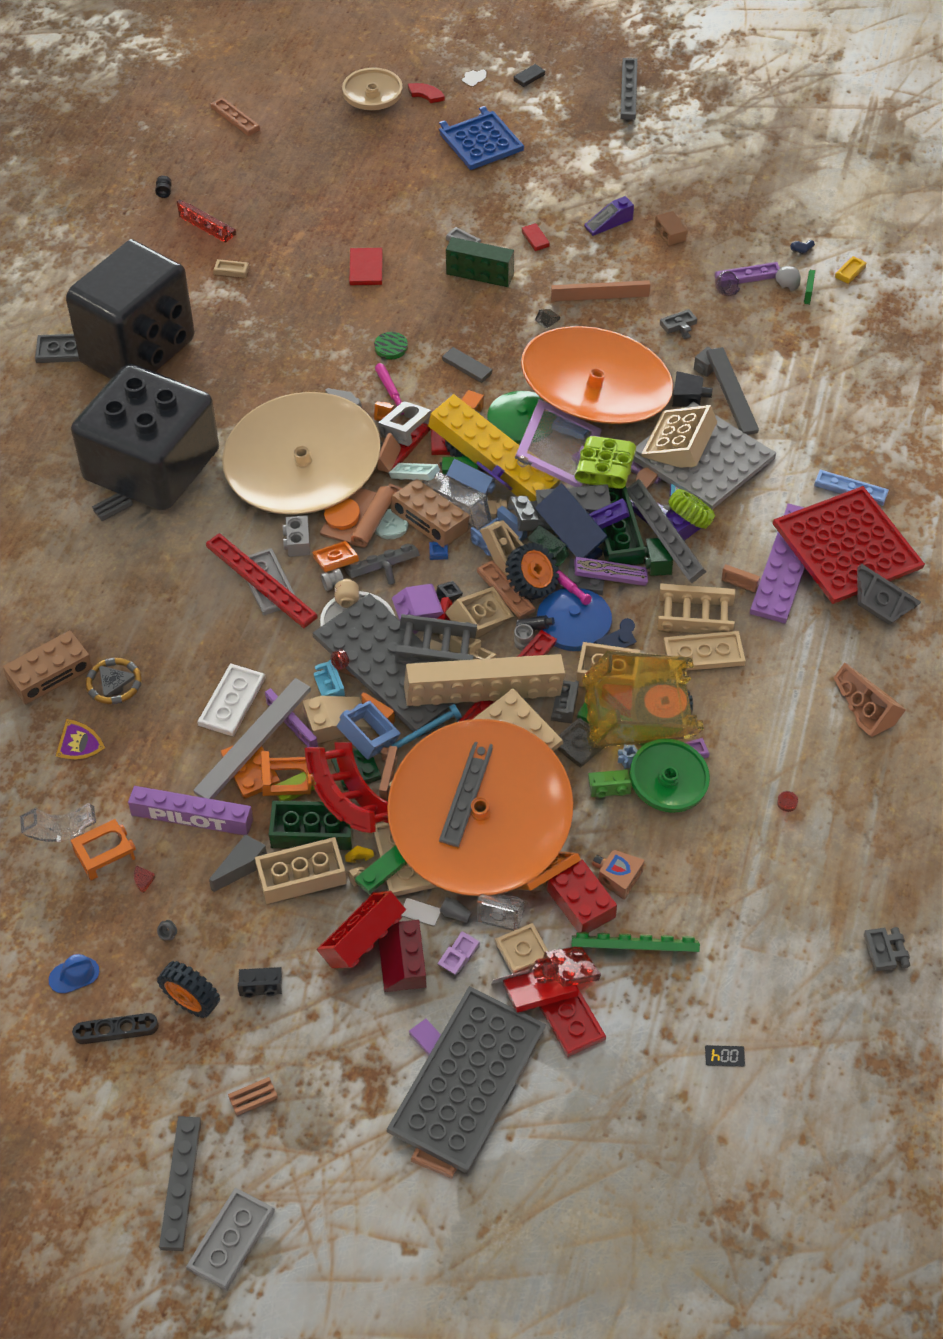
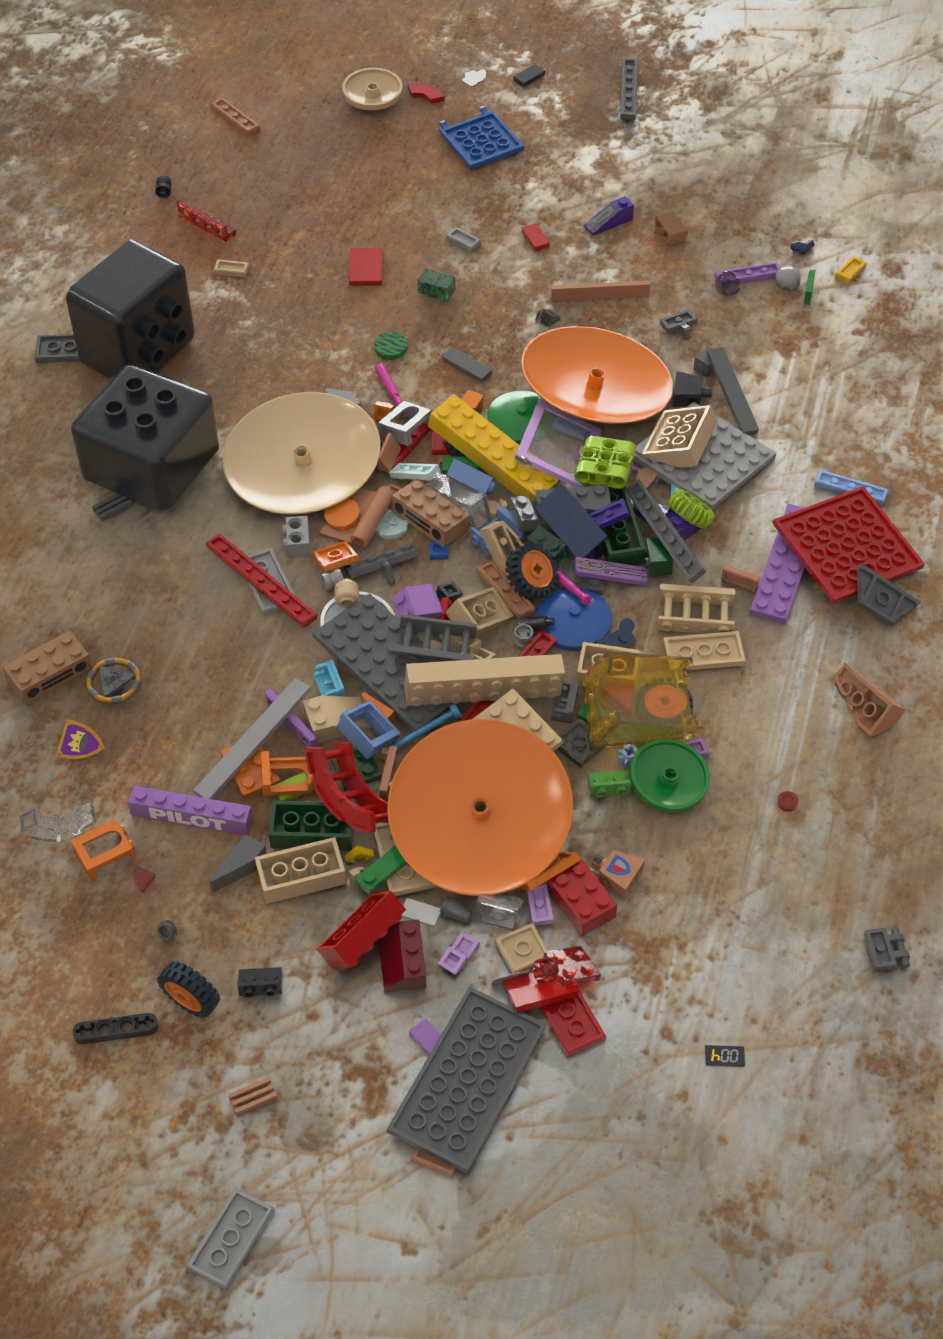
(73, 974): blue piece -> none
(180, 1184): dark grey plate -> none
(231, 700): white tile -> none
(339, 659): clear red tile -> none
(436, 284): none -> clear green brick
(465, 794): dark grey tile -> none
(479, 262): dark green brick -> none
(496, 473): dark purple piece -> none
(540, 905): none -> lavender plate
(645, 942): green plate -> none

